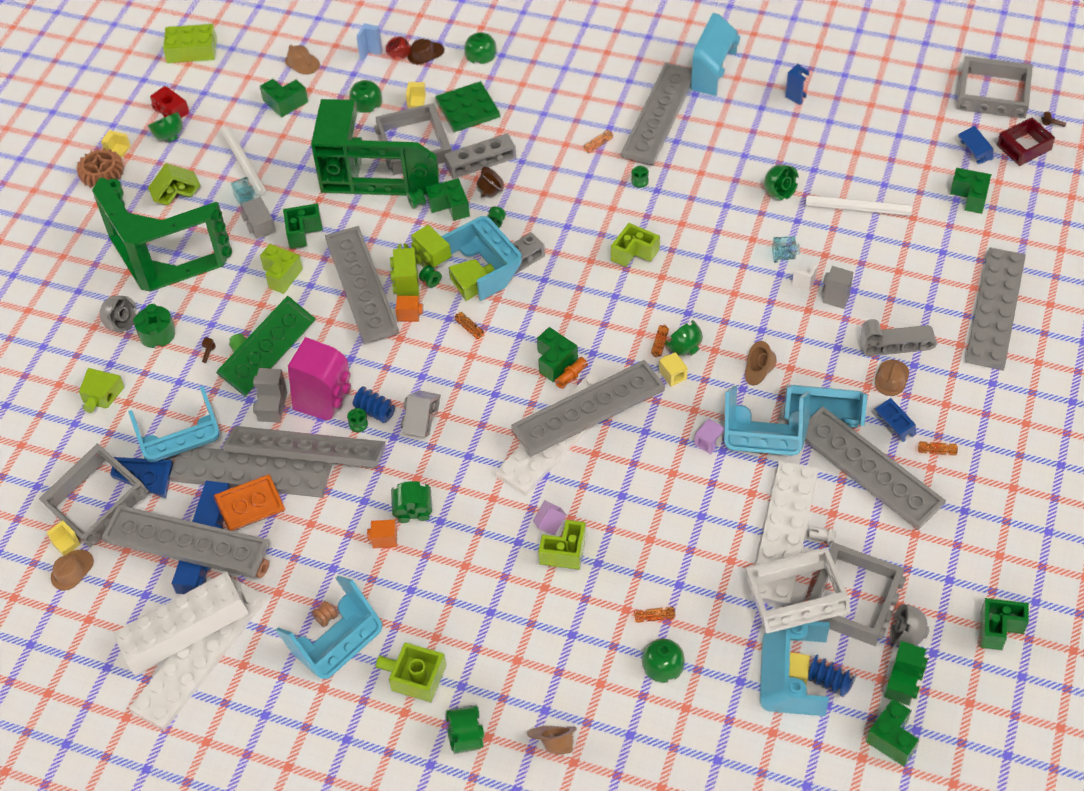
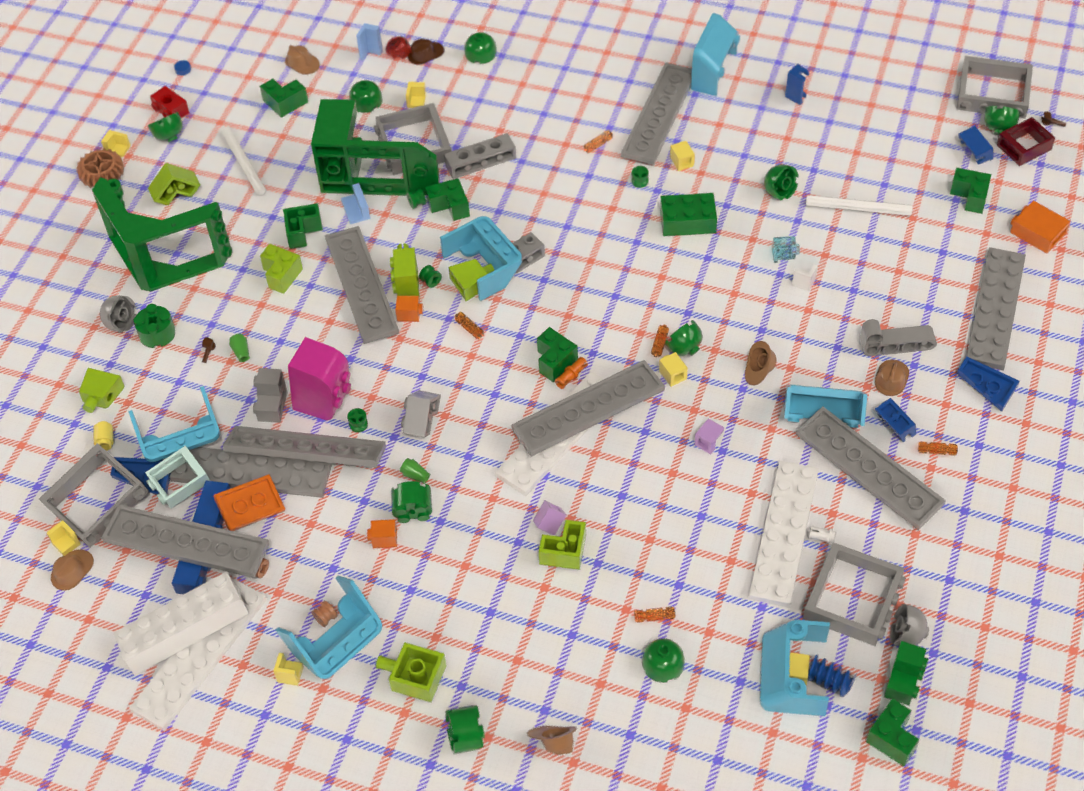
(103, 435): none -> light yellow brick
(170, 464): none -> light aqua window
(182, 67): none -> blue tile
(190, 43): lime piece -> none
(242, 190): clear light blue brick -> none
(258, 217): light grey brick -> none
(266, 345): green plate -> none
(287, 671): none -> light yellow panel
(356, 205): none -> light blue panel
(373, 404): blue piece -> none
(414, 470): none -> bright green cone
(430, 247): lime brick -> none
(467, 106): green plate -> none
(489, 182): reddish brown piece -> none
(497, 215): green wheel -> none
(632, 242): lime brick -> none
(682, 155): none -> light yellow panel
(688, 214): none -> green brick
(763, 437): medium azure windscreen -> none
(805, 611): white window -> none
(837, 287): light grey brick -> none
(988, 382): none -> blue wing
(999, 618): green brick -> none
(1001, 118): none -> green cylinder
(1040, 226): none -> orange brick

